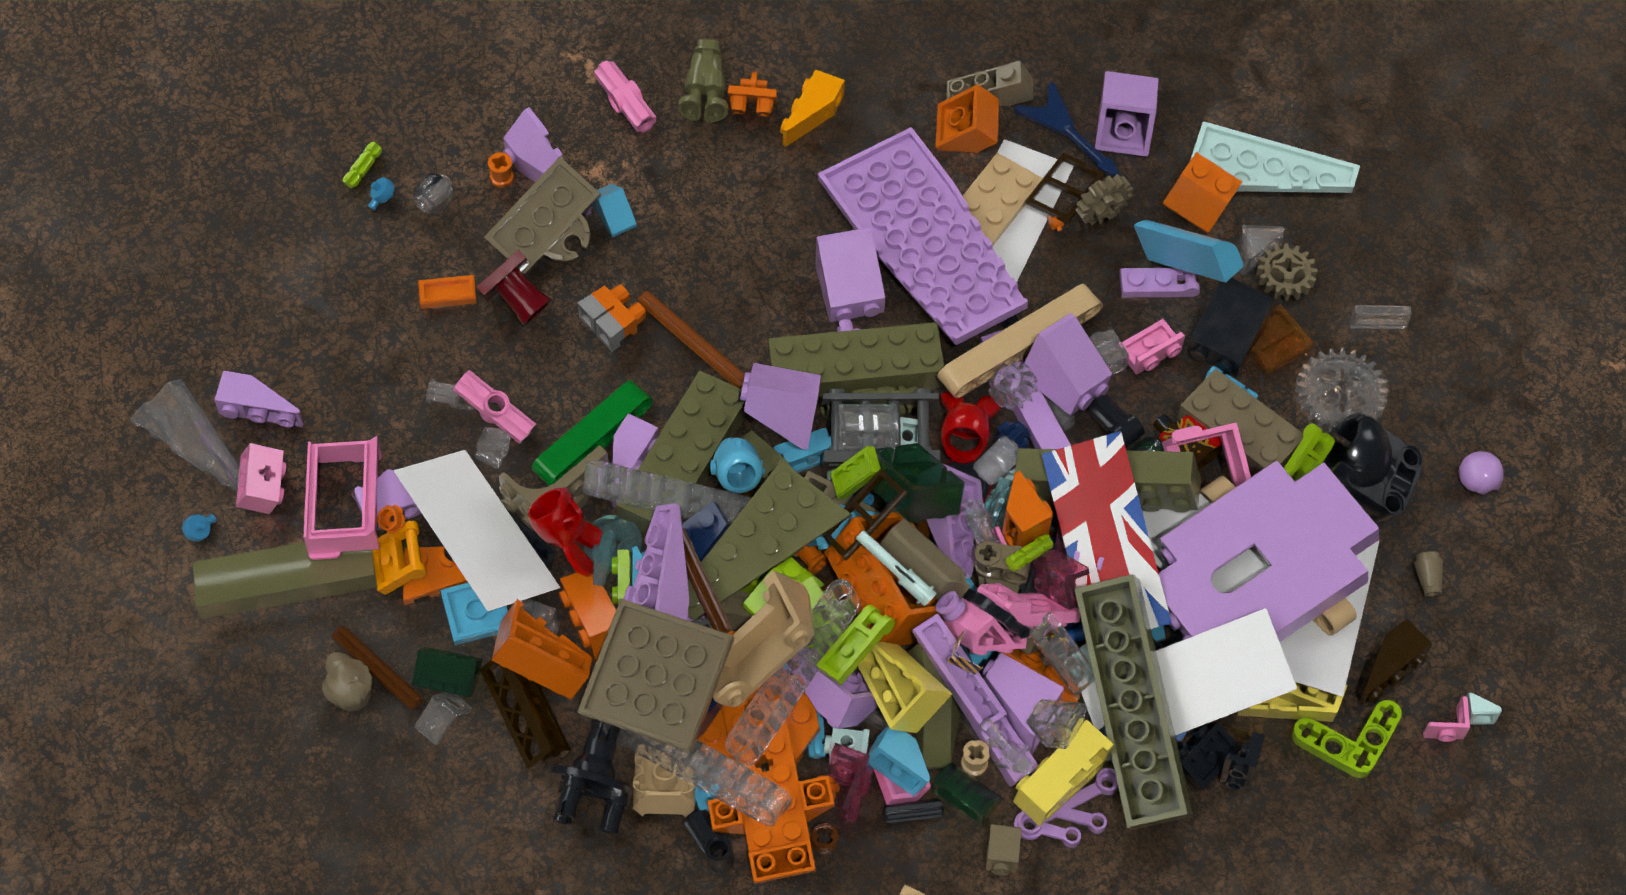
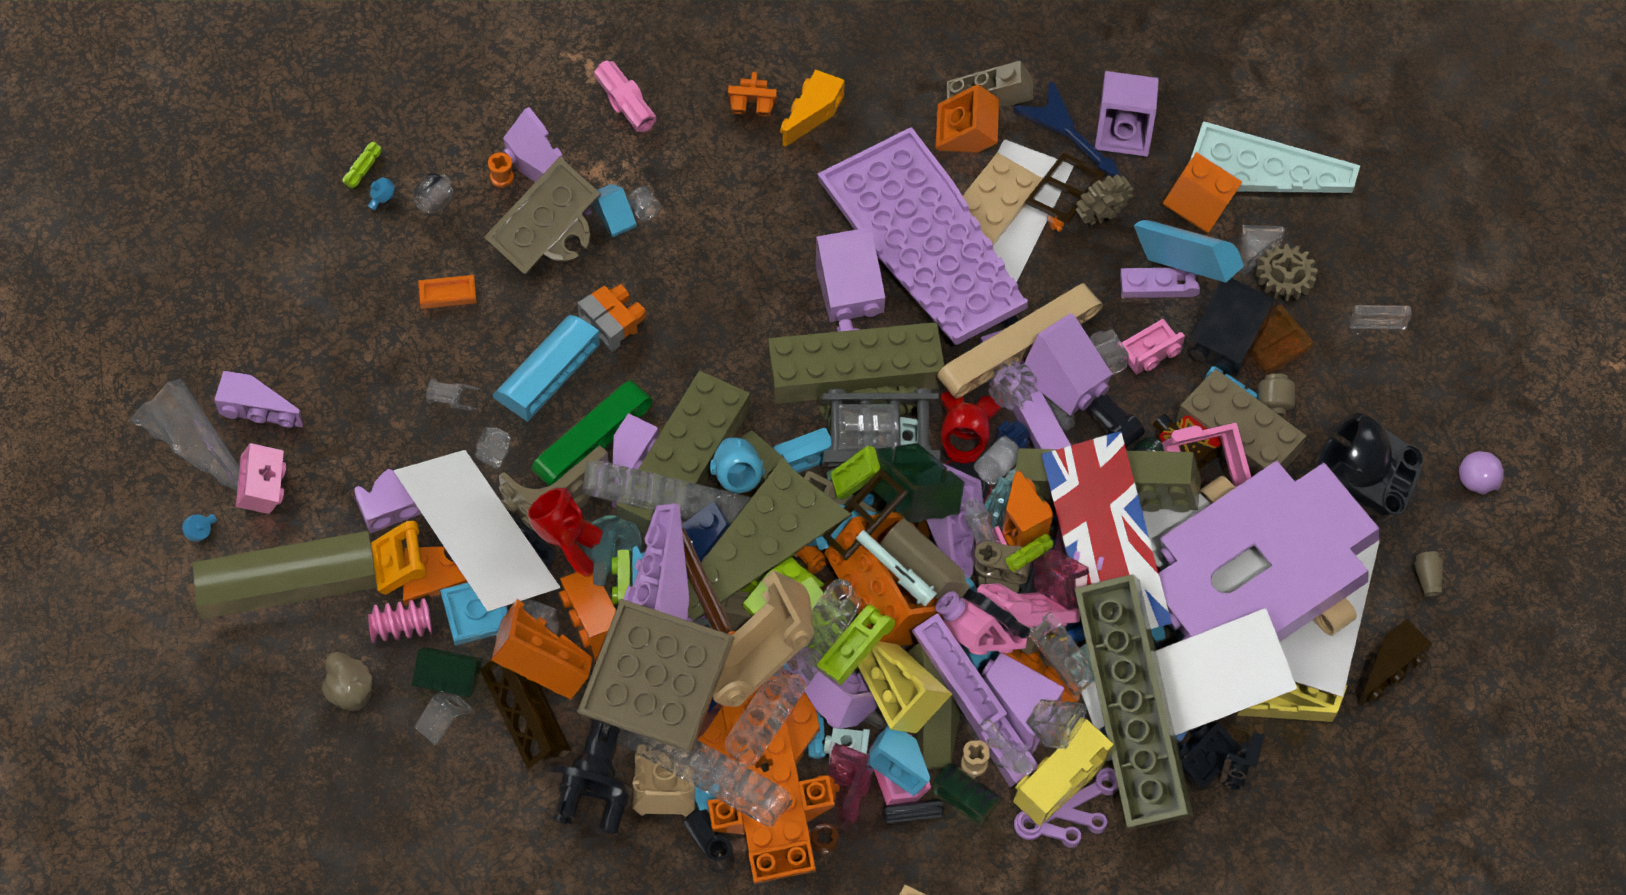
(331, 542): bright pink piece -> none
(377, 668): reddish brown axle -> none
(385, 515): orange plate -> none
(399, 621): none -> bright pink piece
(479, 394): bright pink piece -> none
(515, 288): dark red plant -> none
(548, 367): none -> medium azure brick
(644, 203): none -> clear wheel
(692, 339): dark orange axle -> none
(706, 79): olive piece -> none
(782, 400): lavender slope -> none
(961, 662): sticker -> none
(1003, 849): dark tan brick -> none
(1277, 393): none -> dark tan head
(1304, 457): lime plate -> none
(1315, 388): clear gear -> none
(1350, 750): lime beam -> none
(1451, 731): bright pink bracket -> none
(1481, 710): light aqua slope -> none

